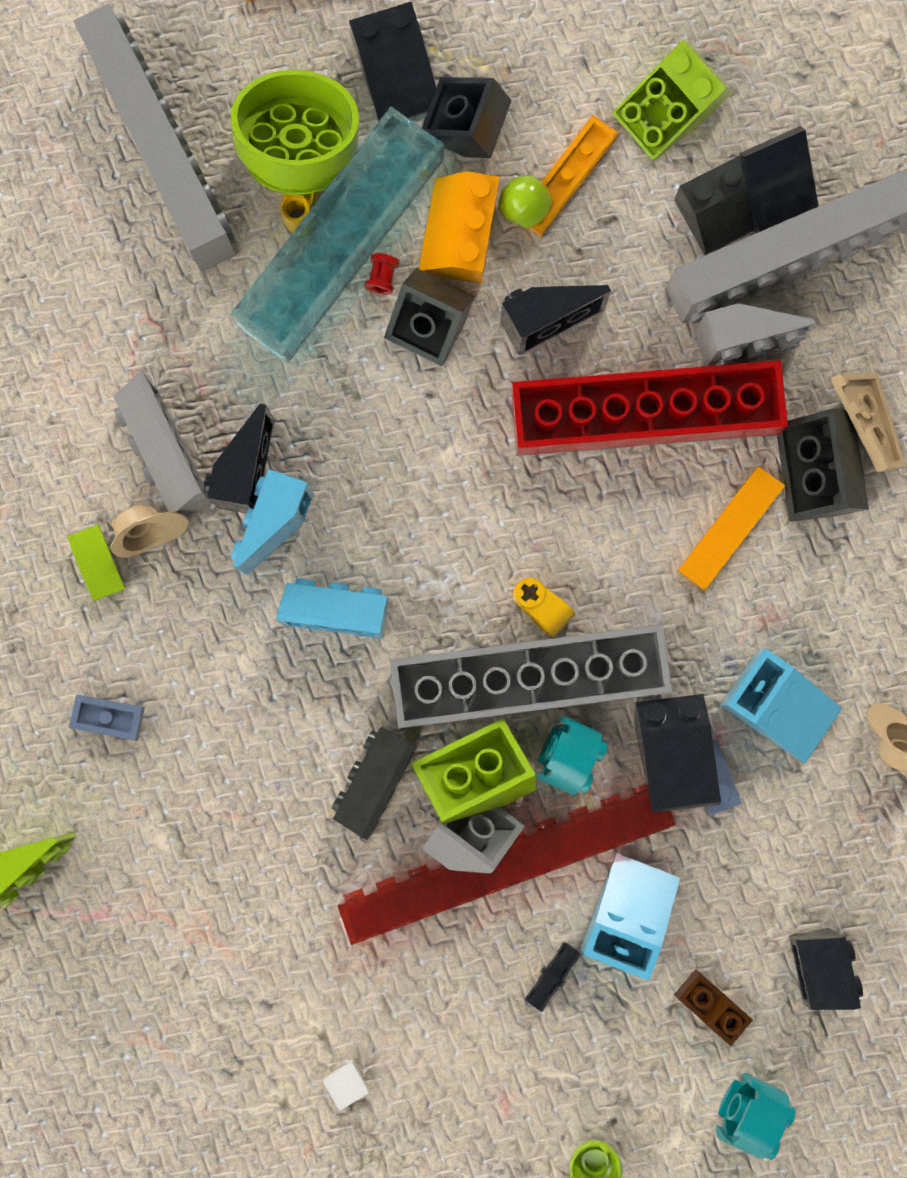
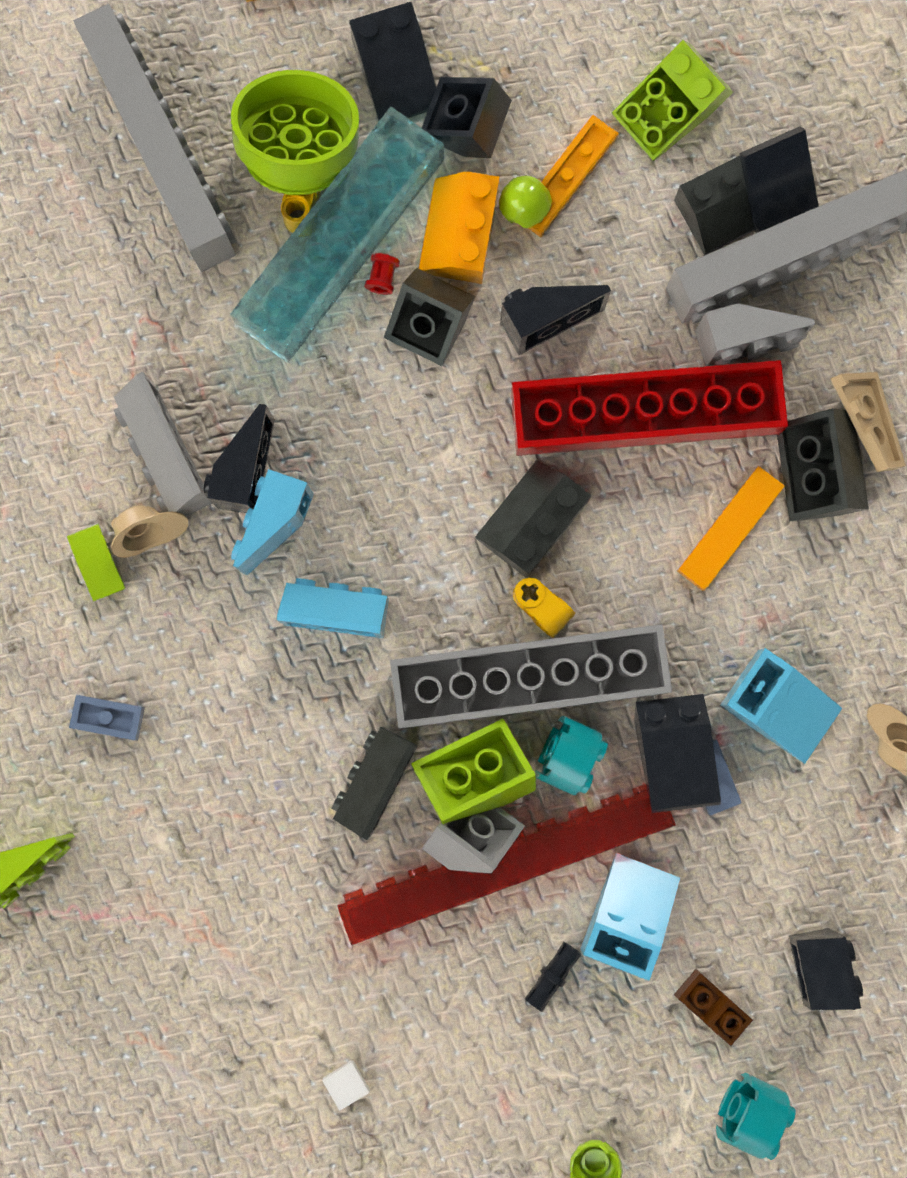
(533, 517): none -> pearl dark grey slope

